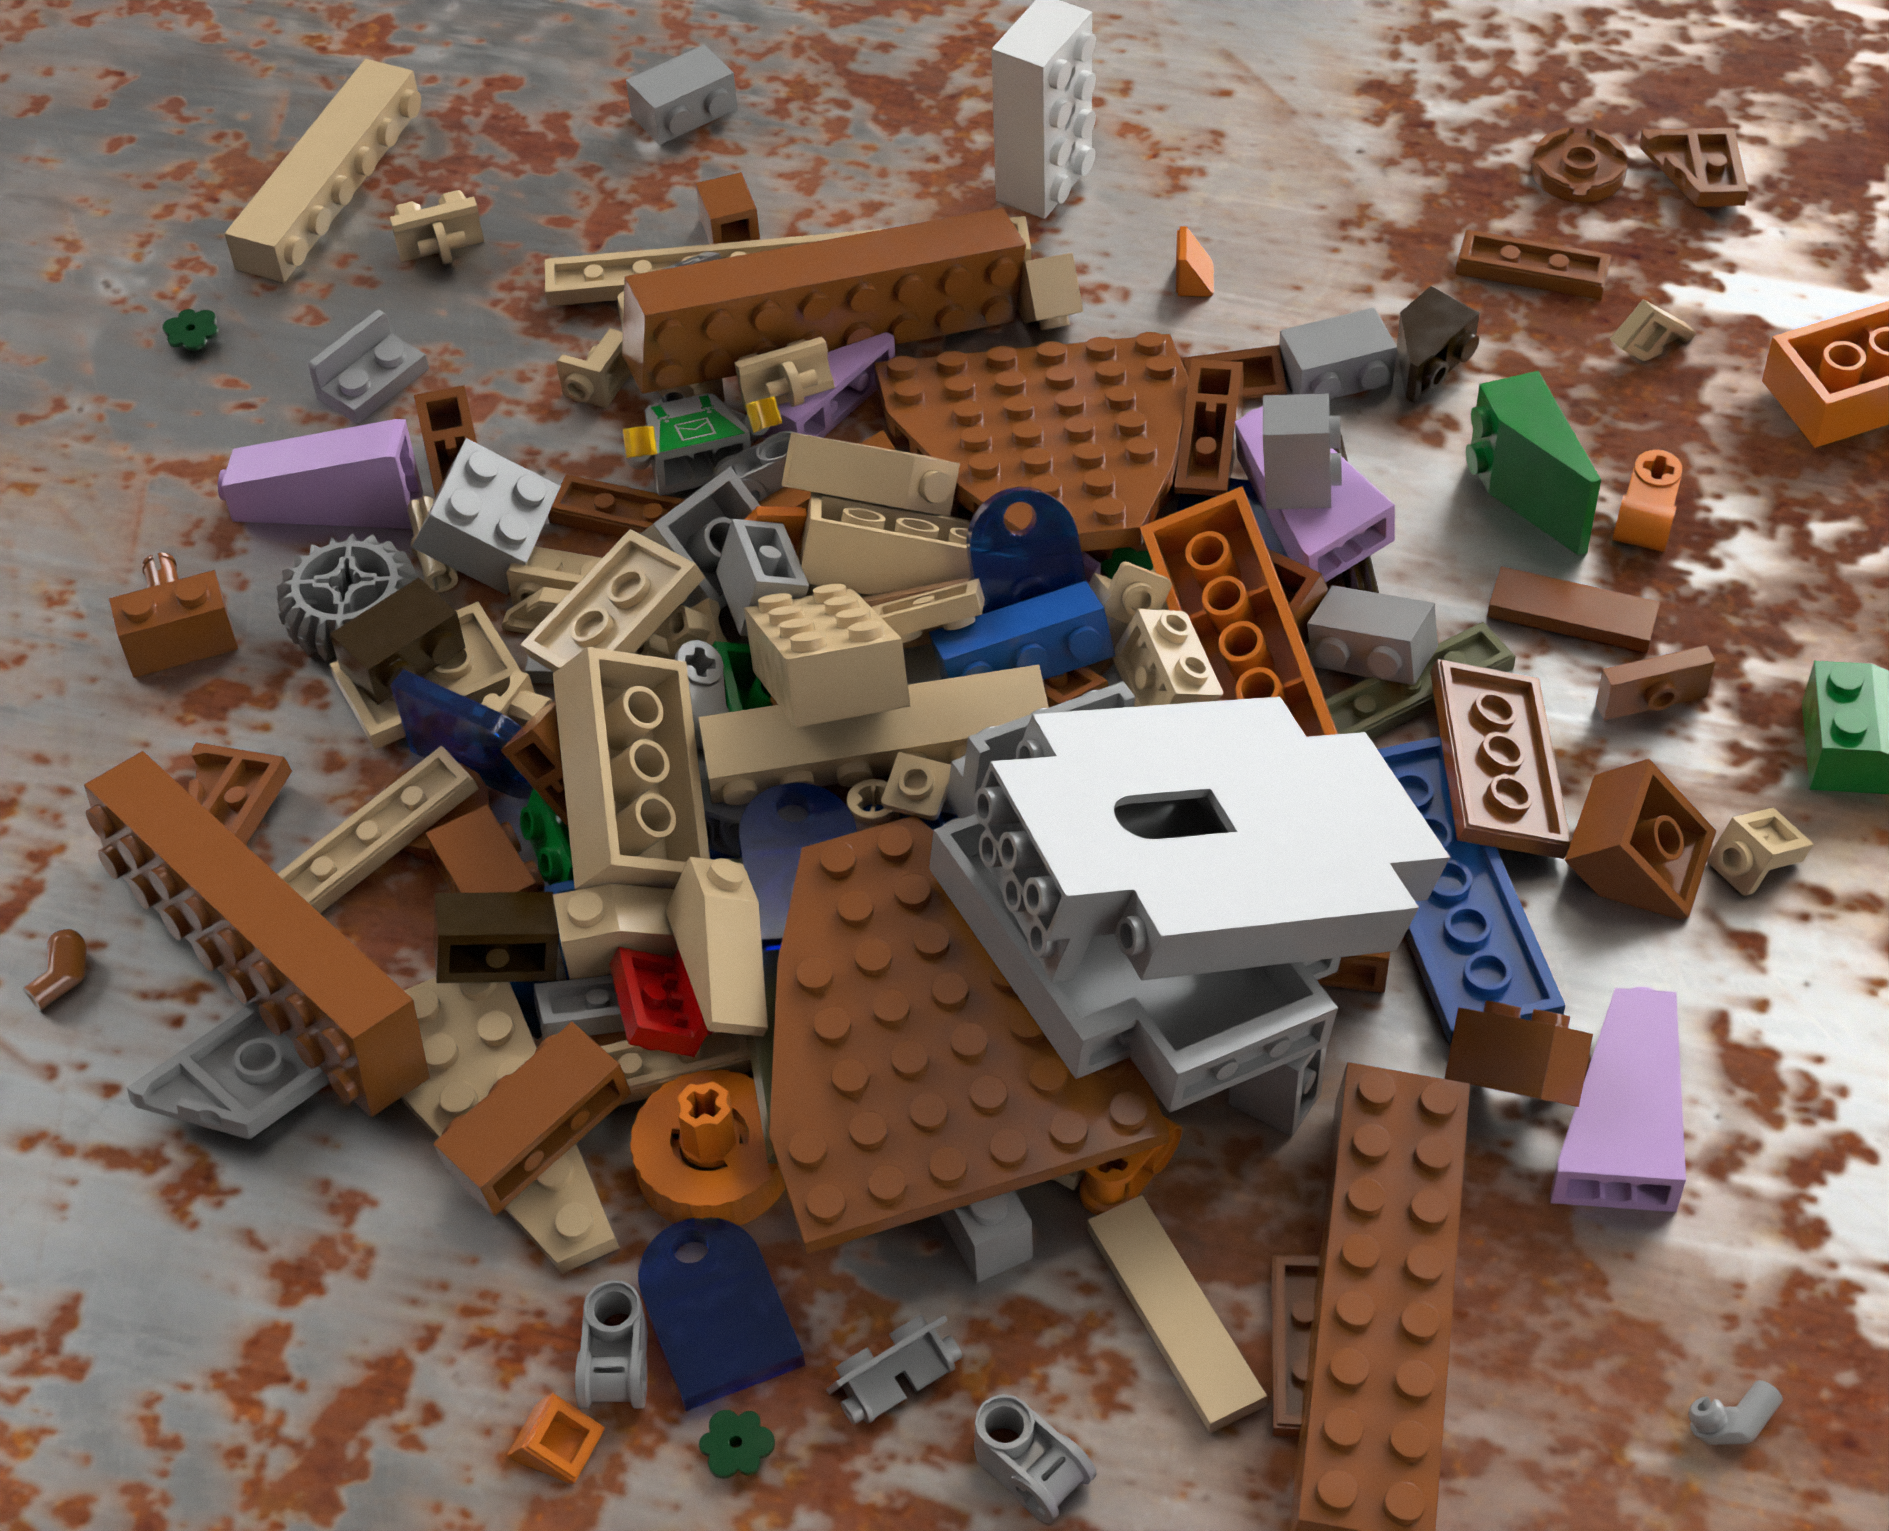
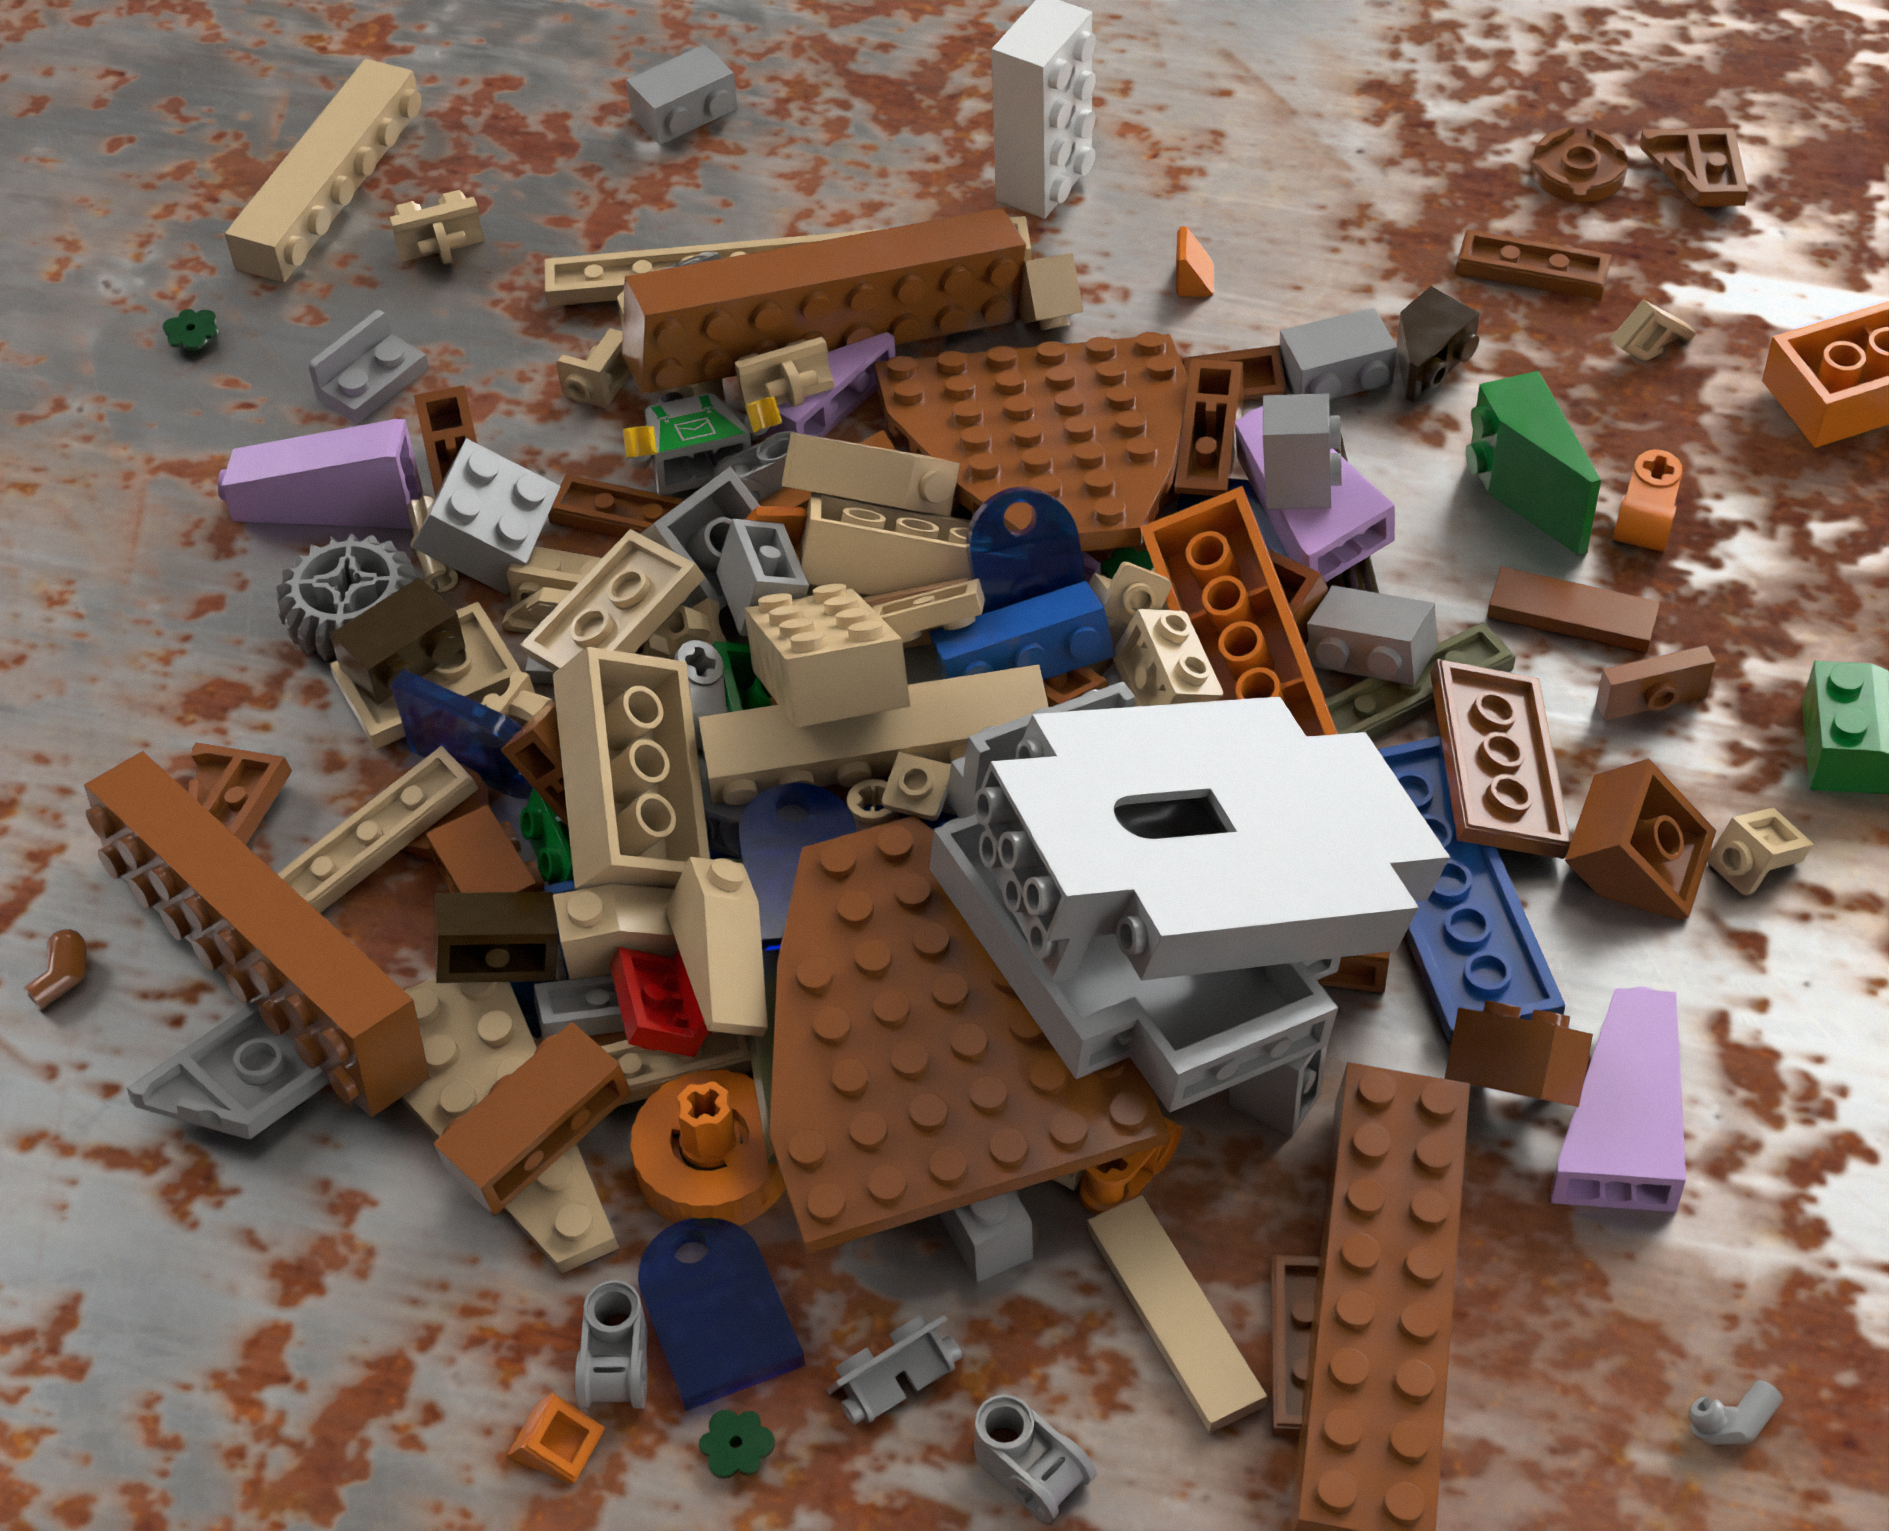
(172, 619): dark orange brick -> none
(727, 209): dark orange brick -> none

